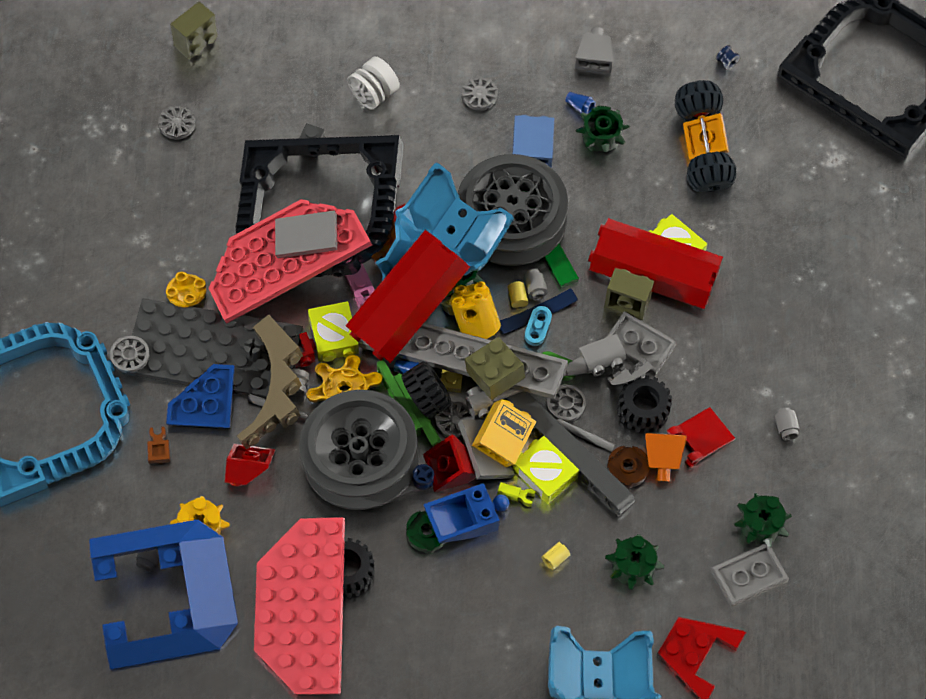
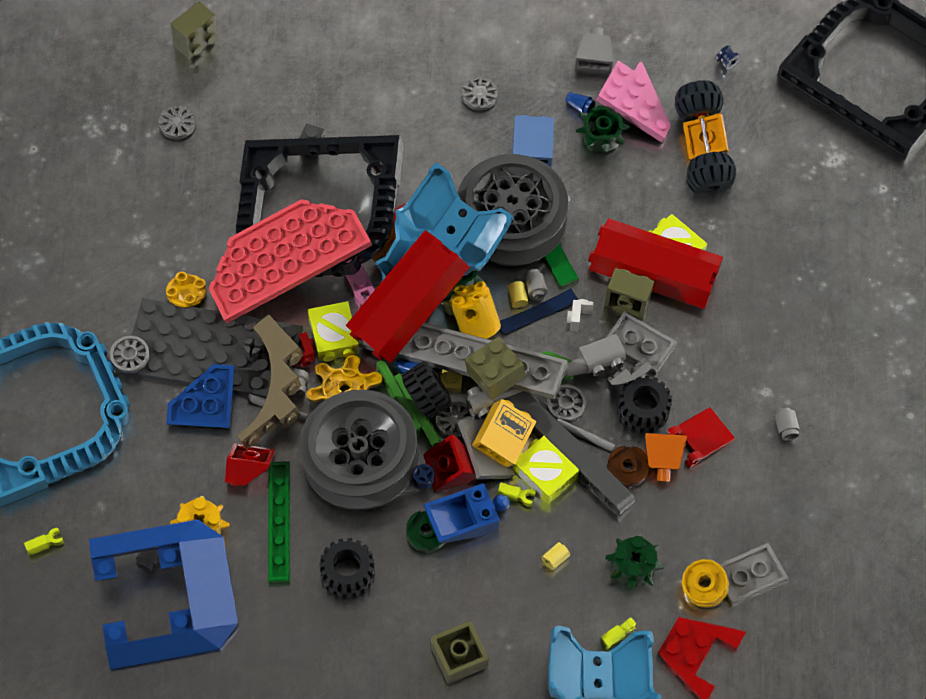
(43, 542): none -> neon yellow bar
(158, 448): dark orange plate -> none
(279, 523): none -> green tile
(303, 606): coral plate -> none
(306, 234): light grey tile -> none
(373, 82): white wheel -> none
(459, 652): none -> olive brick
(538, 327): medium azure plate -> none
(579, 307): none -> white bracket
(617, 634): none -> neon yellow bar
(635, 99): none -> bright pink wing
(700, 571): none -> yellow wheel
(753, 517): dark green brick -> none

